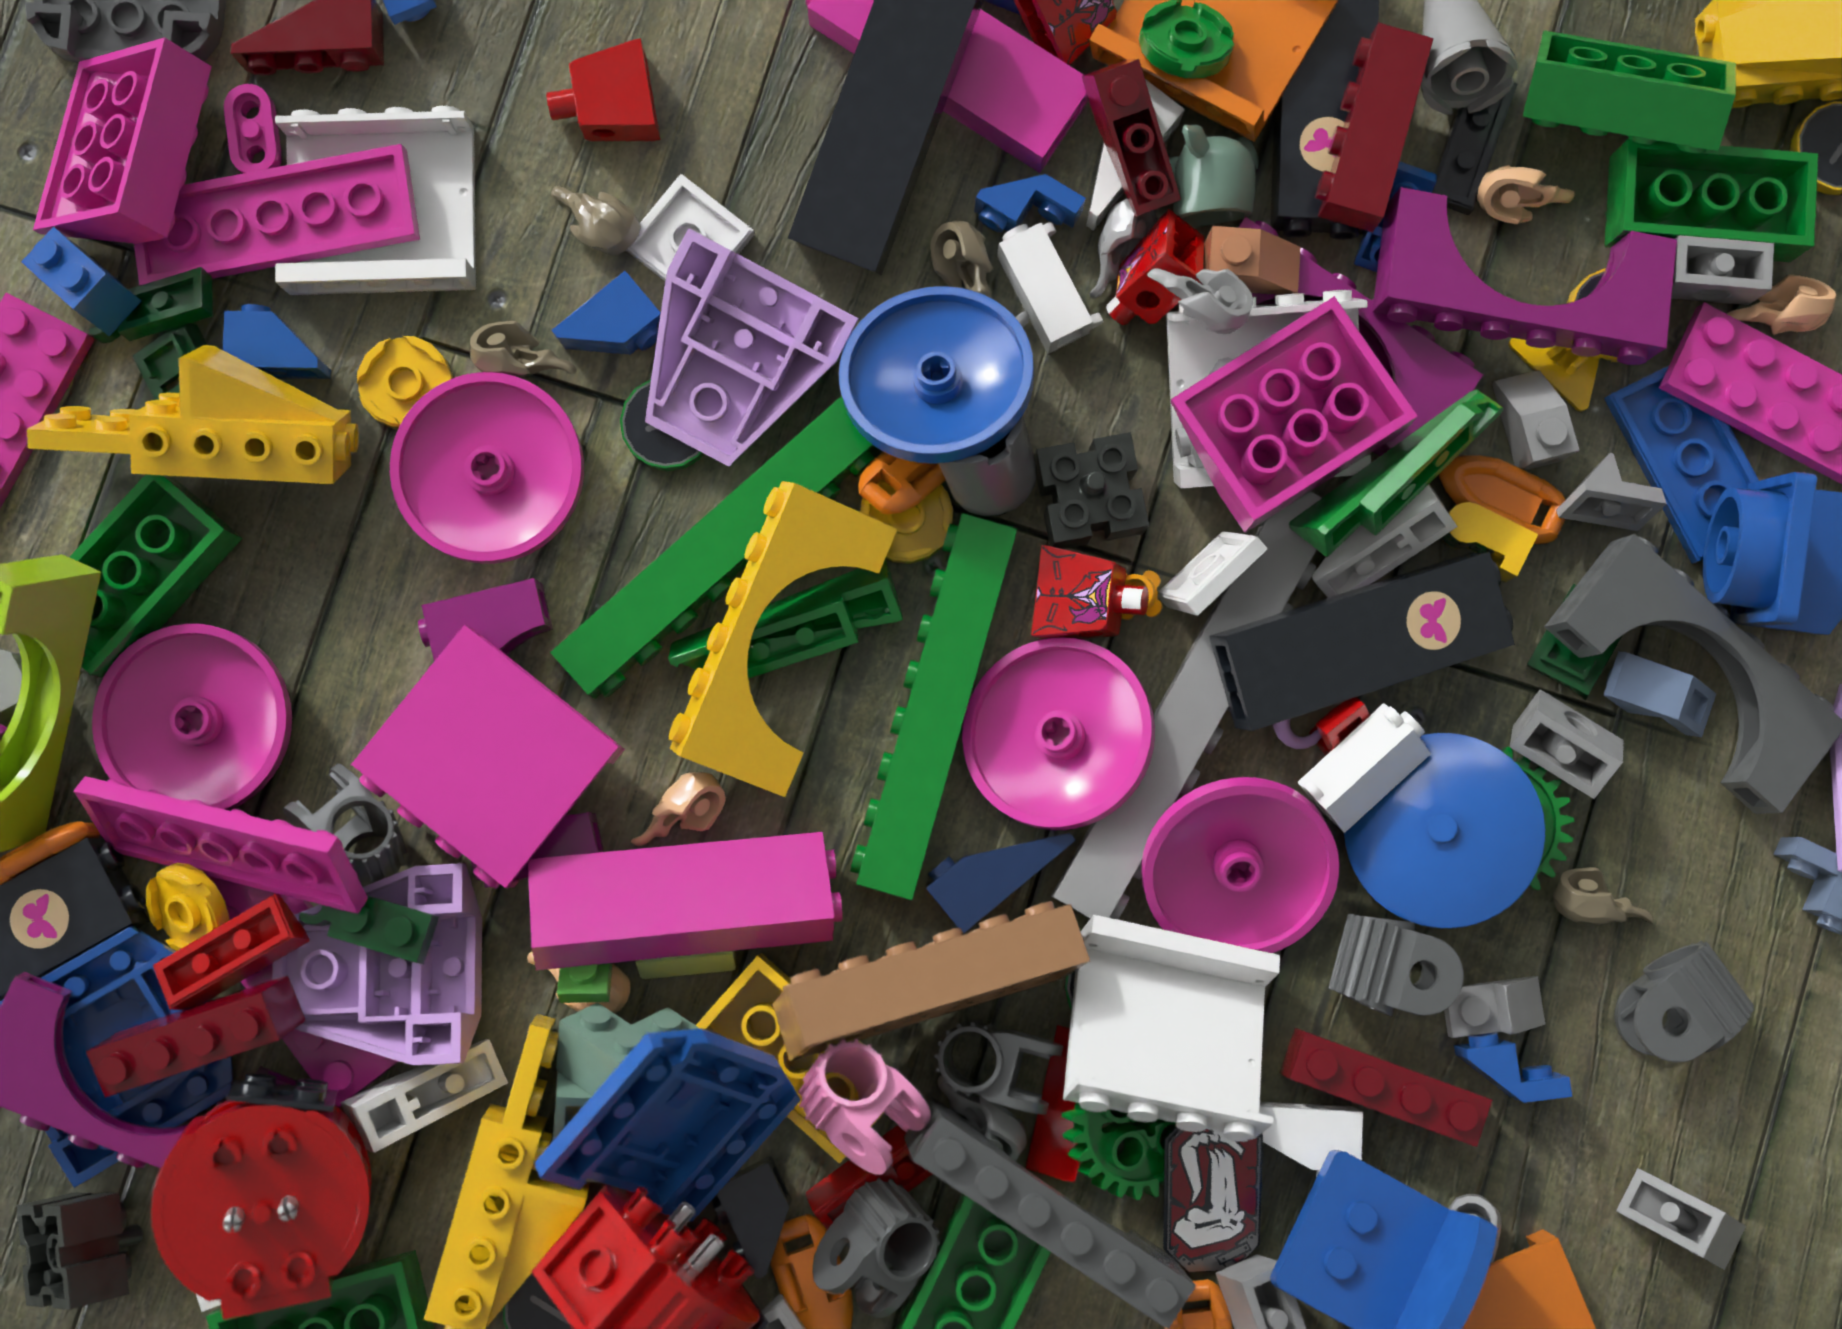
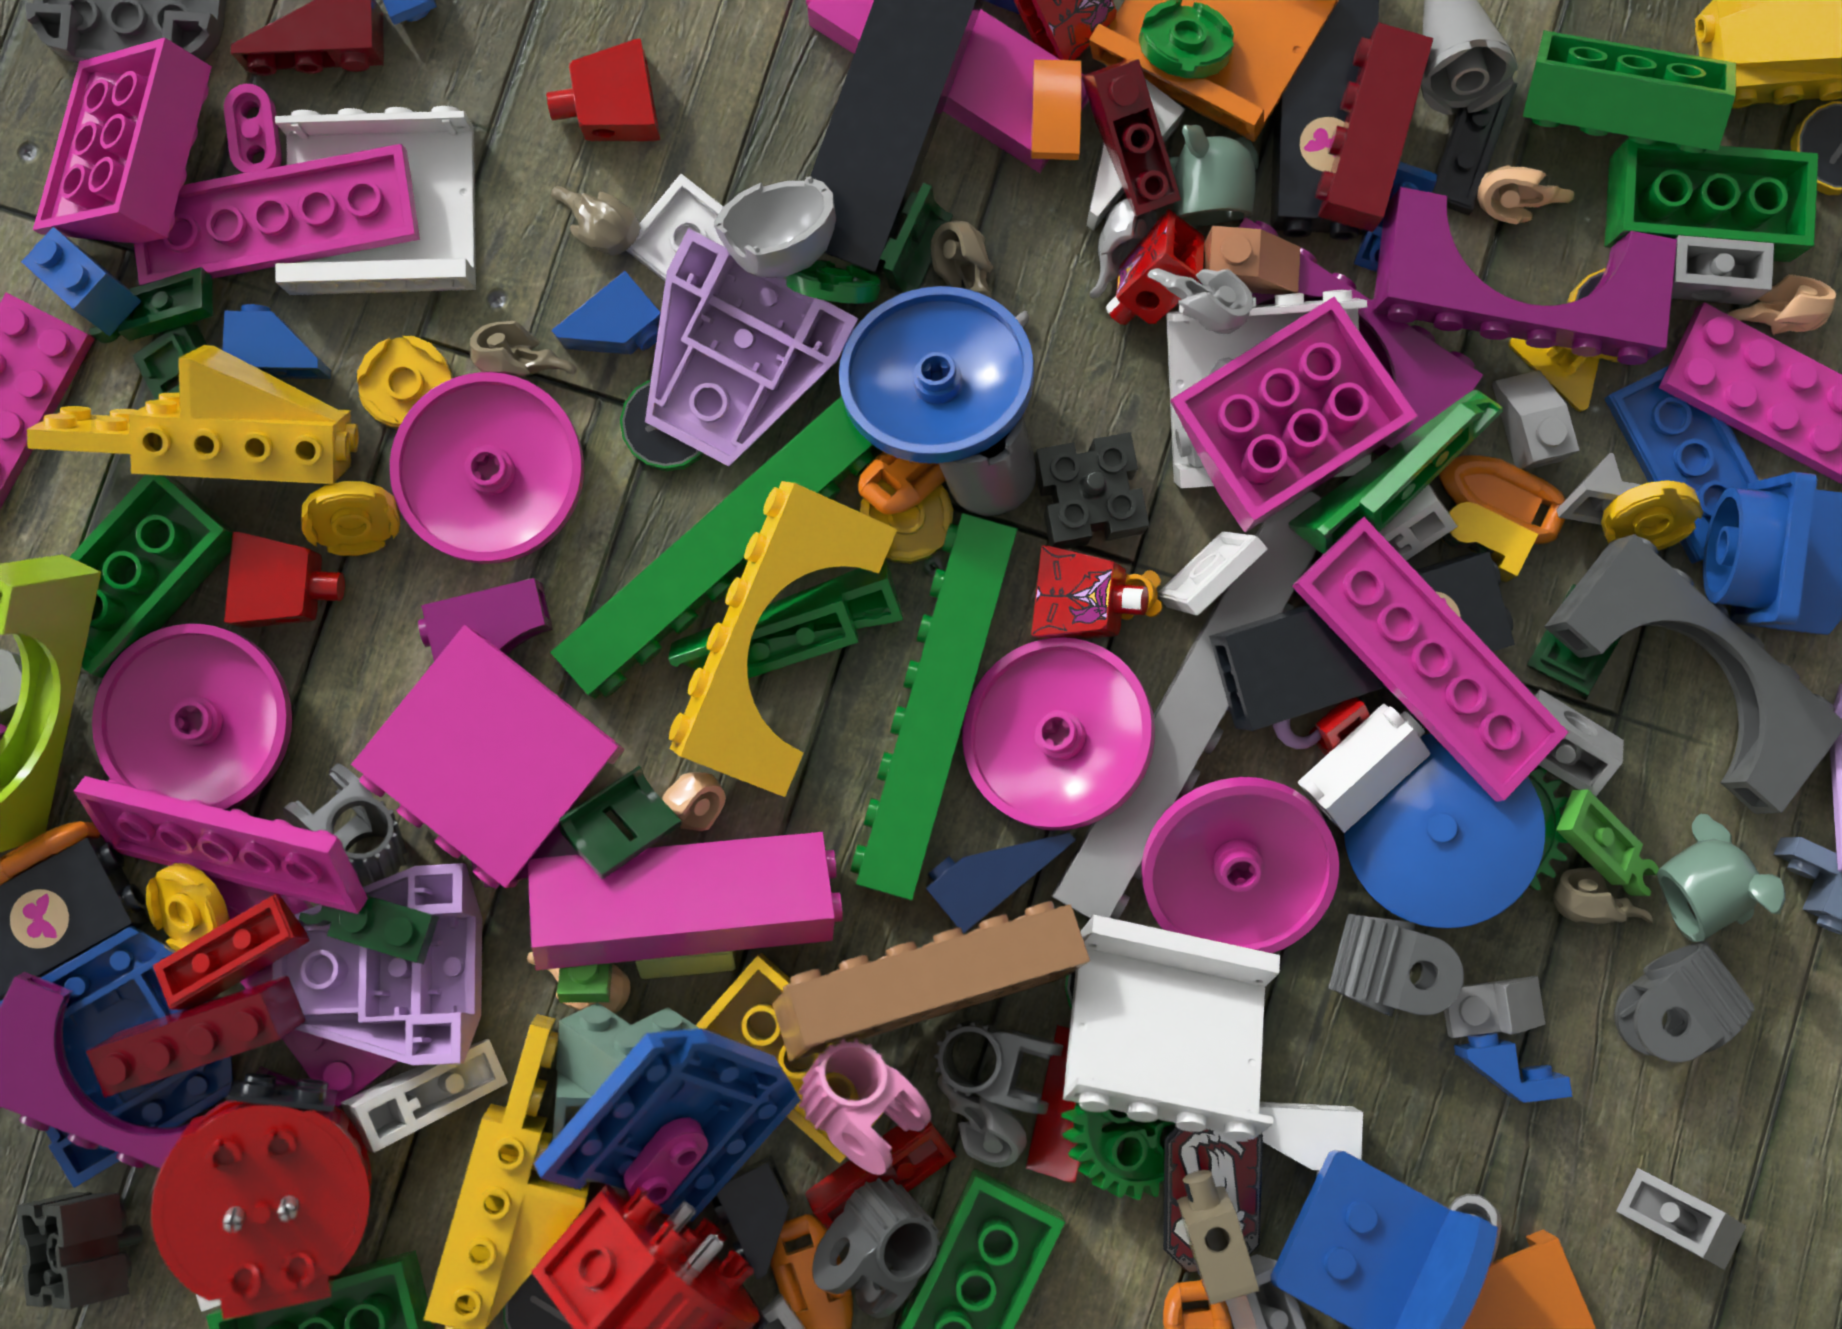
(276, 583): none -> red torso
(350, 517): none -> yellow tile
(635, 806): none -> dark green piece
(667, 1159): none -> dark pink plate
(778, 226): none -> light grey cylinder
(836, 284): none -> green tile
(909, 257): none -> dark green piece
(1008, 203): blue slope -> none
(1044, 286): white brick -> none
(1056, 110): none -> orange slope
(1111, 1257): dark grey arch -> none
(1216, 1239): none -> dark tan torso
(1385, 1087): dark red brick -> none
(1430, 659): none -> dark pink plate
(1605, 842): none -> bright green plate
(1655, 511): none -> yellow tile
(1661, 692): sand blue slope -> none
(1716, 882): none -> sand green piece

